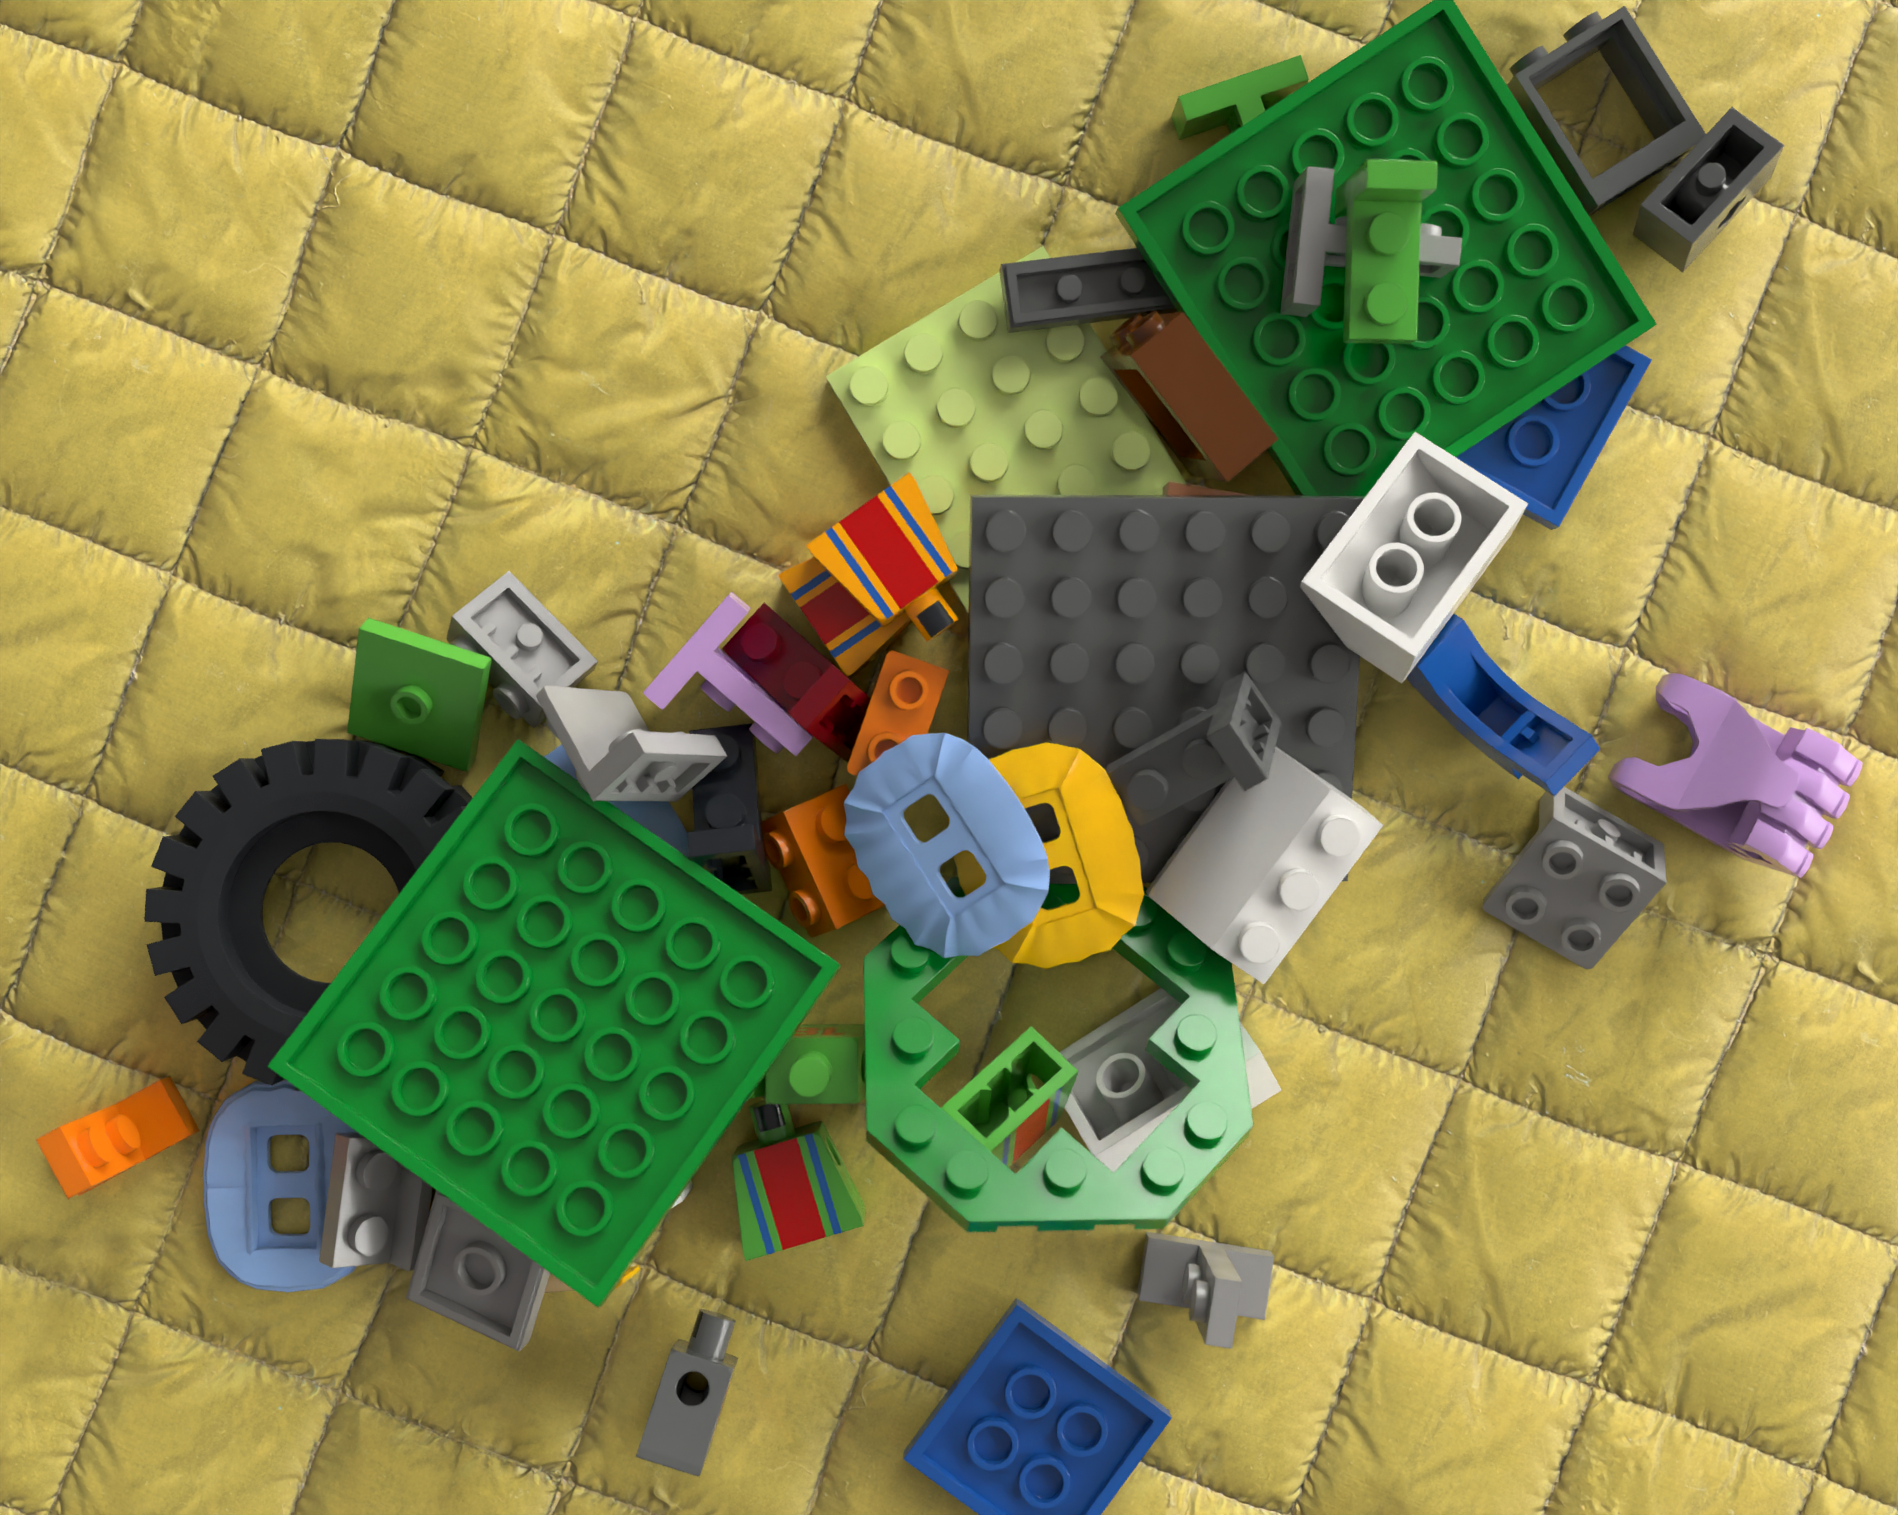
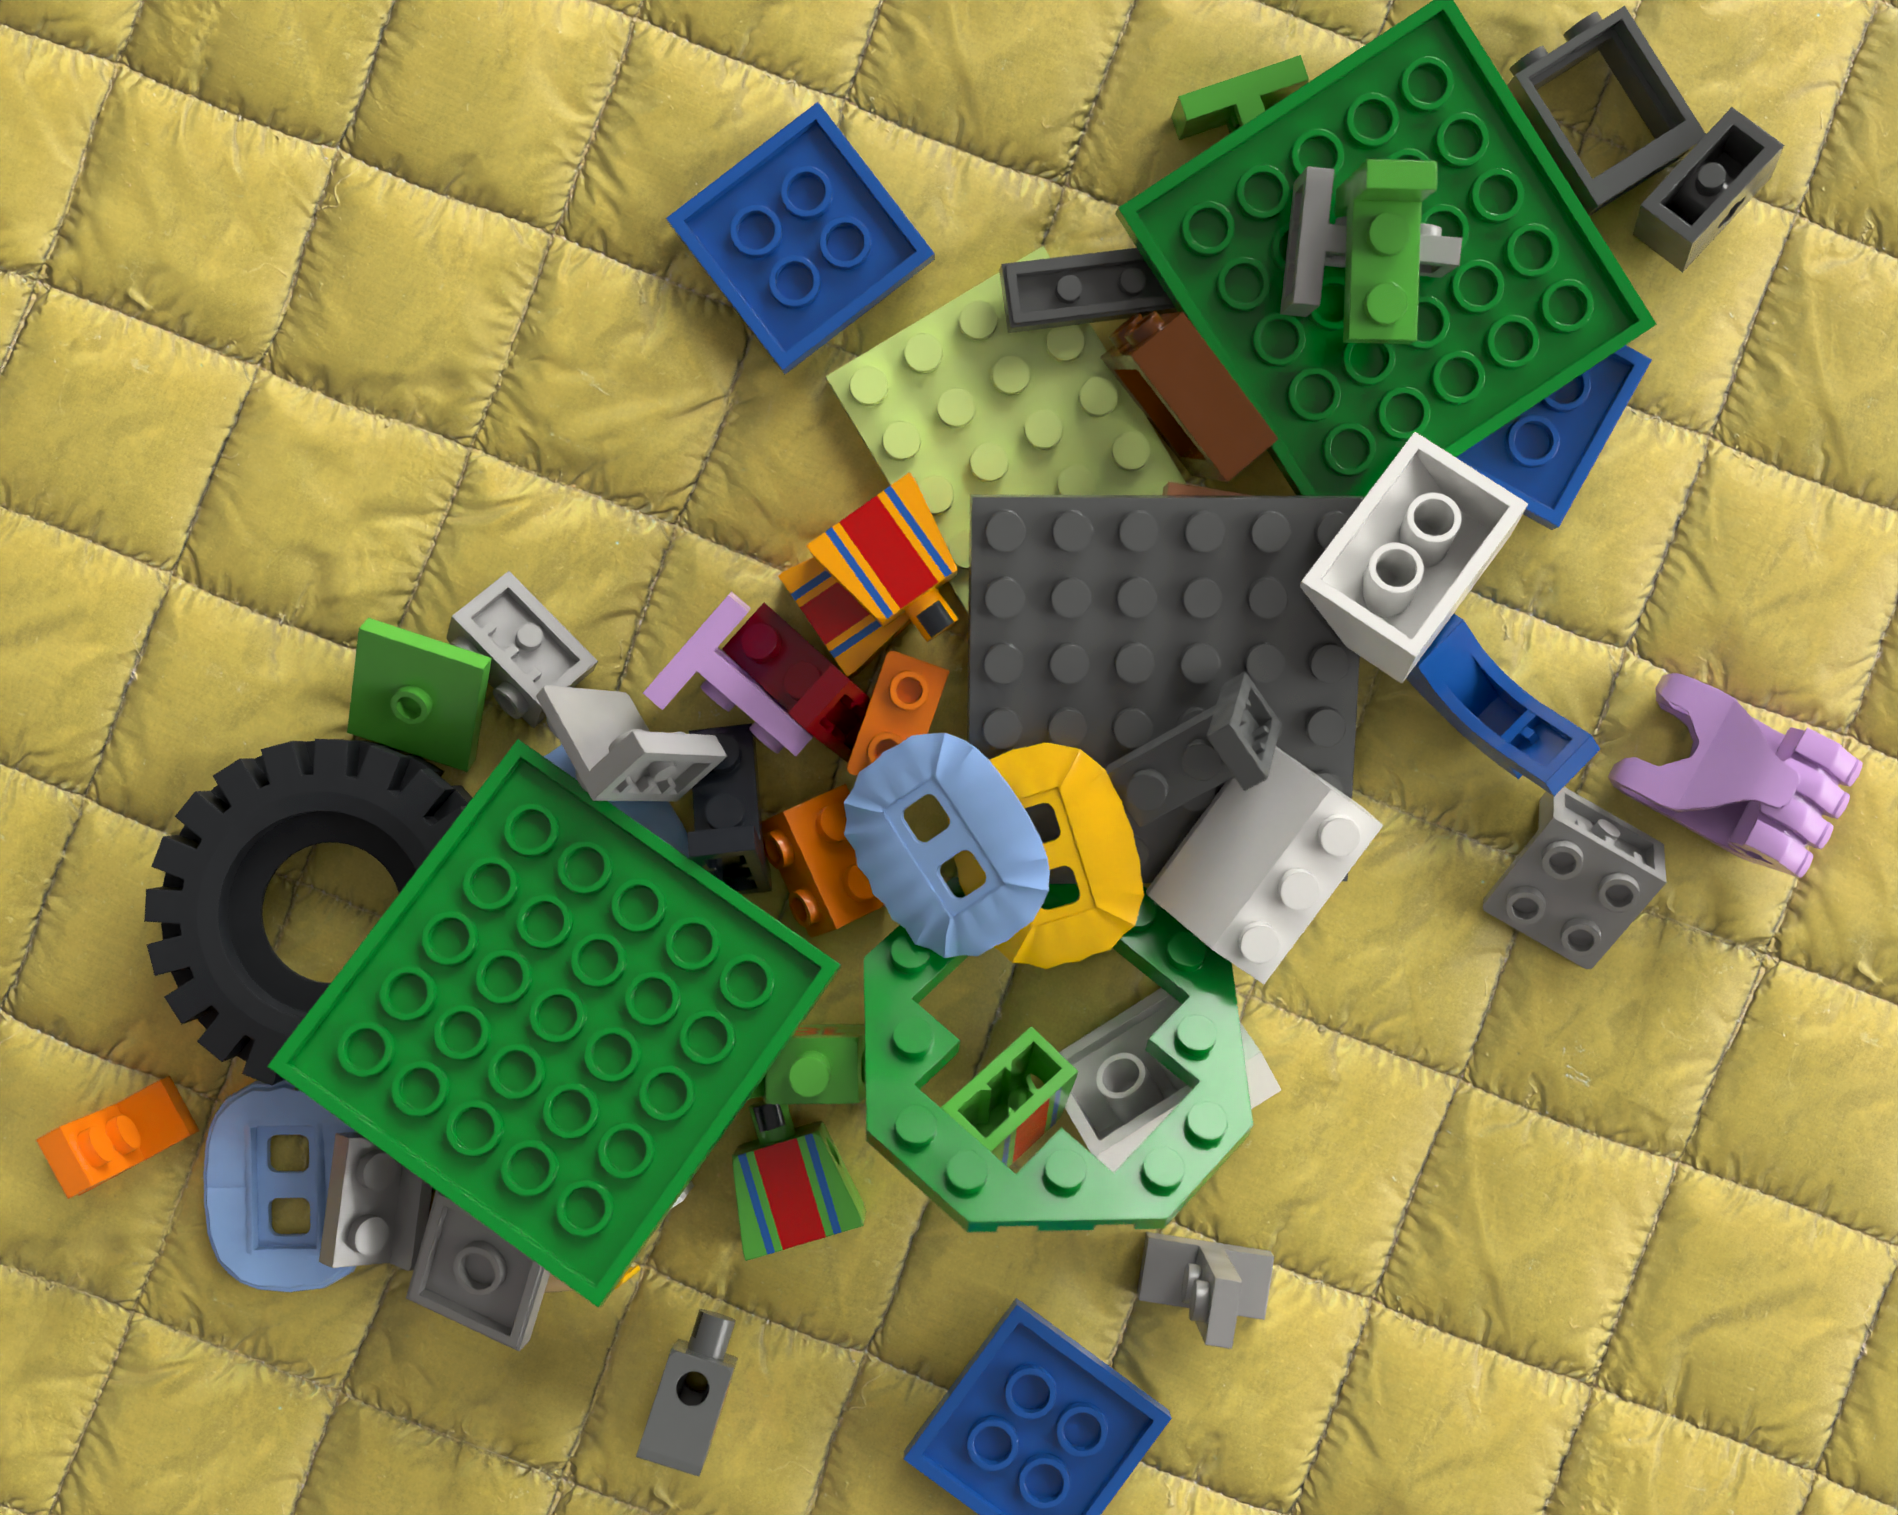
(801, 238): none -> blue plate

